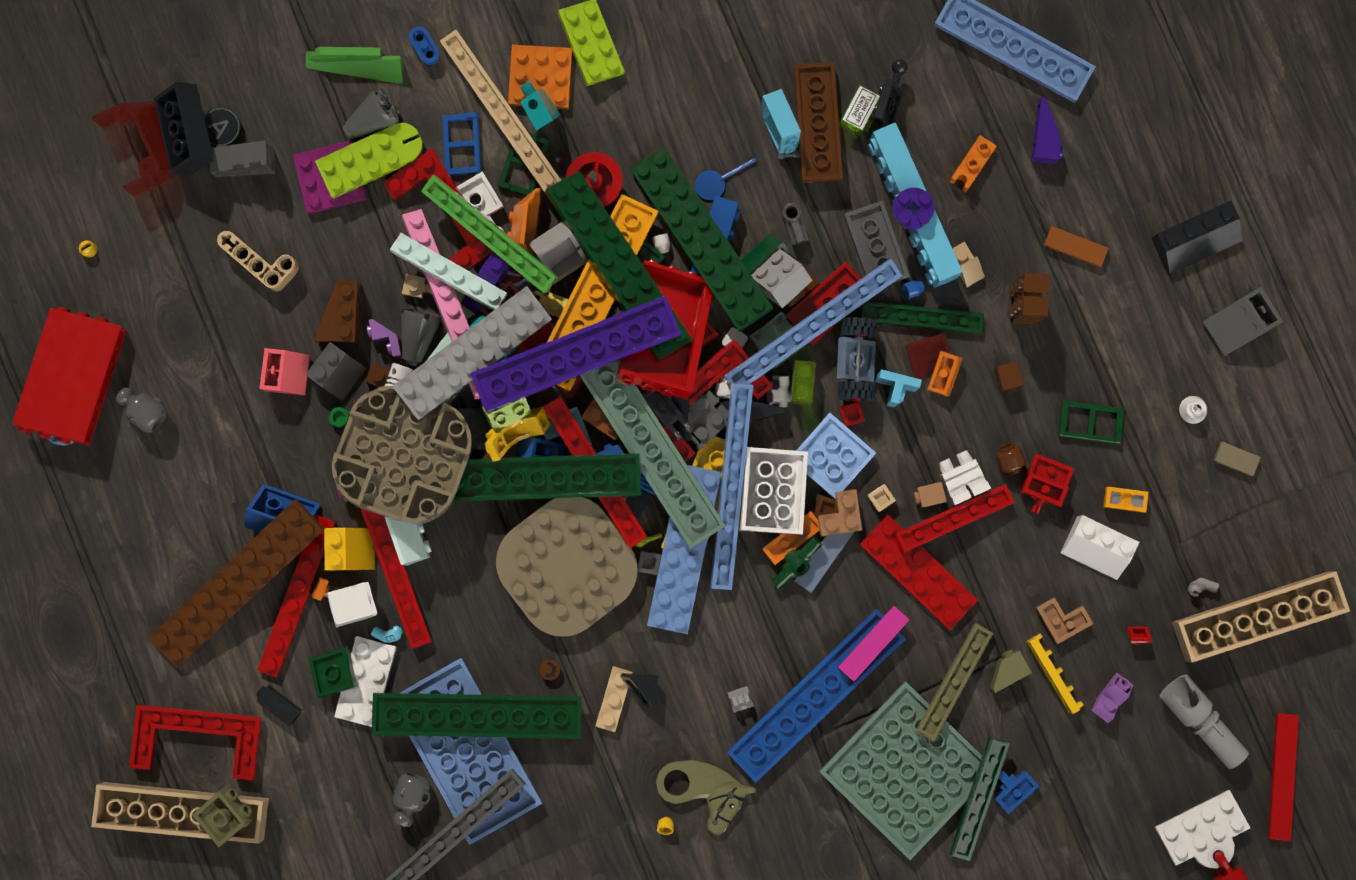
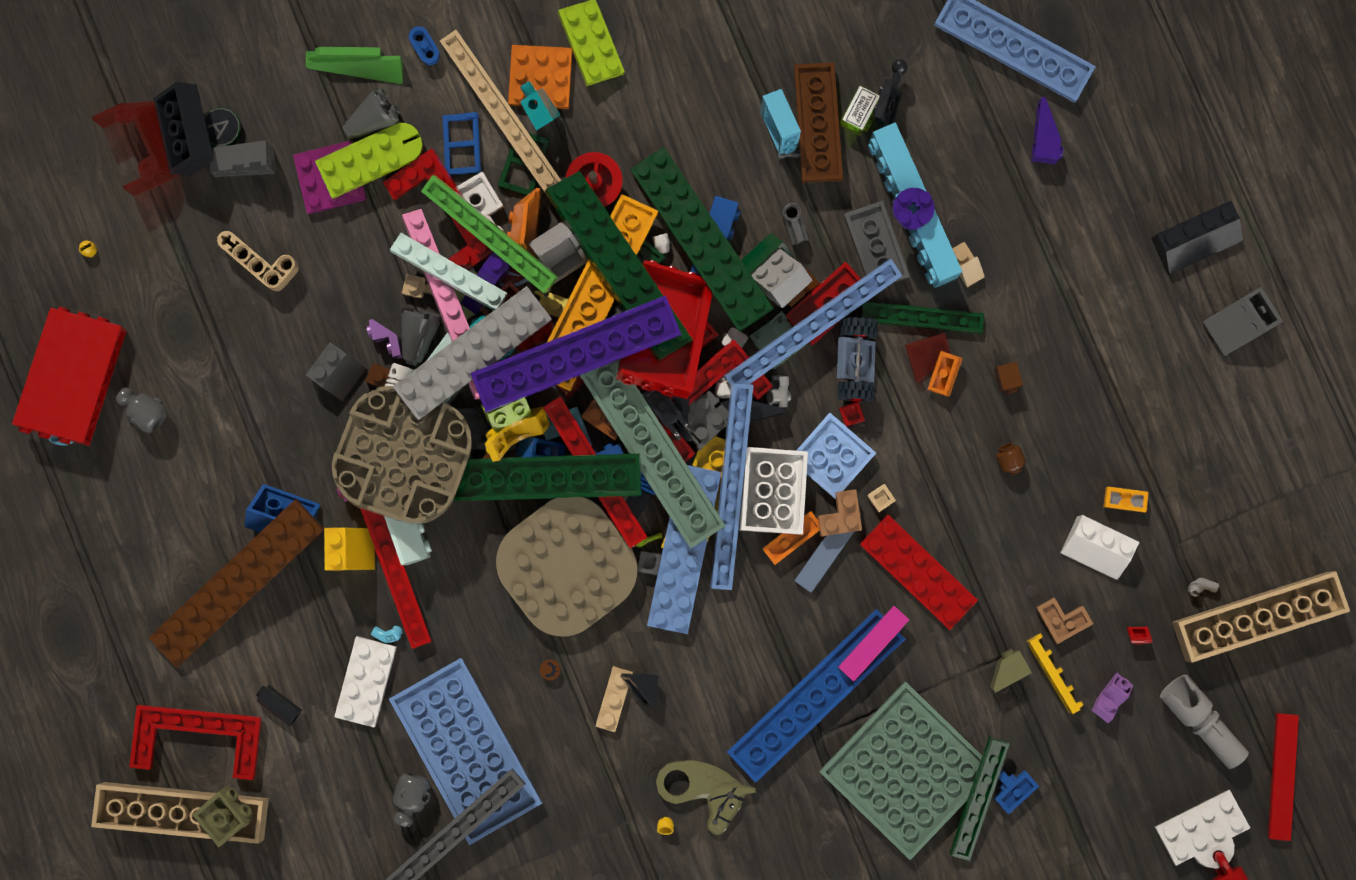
(284, 372): coral slope -> none
(294, 603): red plate -> none
(321, 589): orange plate -> none
(333, 672): dark green tile -> none
(339, 417): green tile -> none
(342, 315): reddish brown wedge -> none
(352, 604): white piece -> none
(476, 715): dark green plate -> none
(712, 184): blue piece -> none
(740, 699): light grey tile -> none
(797, 563): dark green pin -> none
(803, 382): clear neon green brick -> none
(825, 506): reddish brown plate -> none
(899, 384): medium azure bracket -> none
(912, 289): blue hose -> none
(929, 495): medium nougat brick -> none
(954, 518): red plate -> none
(954, 682): olive tile -> none
(965, 475): white hips -> none
(973, 162): orange plate -> none
(1026, 305): reddish brown piece -> none
(1046, 482): red plate -> none
(1075, 246): dark orange tile -> none
(1092, 408): dark green window -> none
(1193, 409): white cone -> none
(1236, 459): dark tan tile -> none

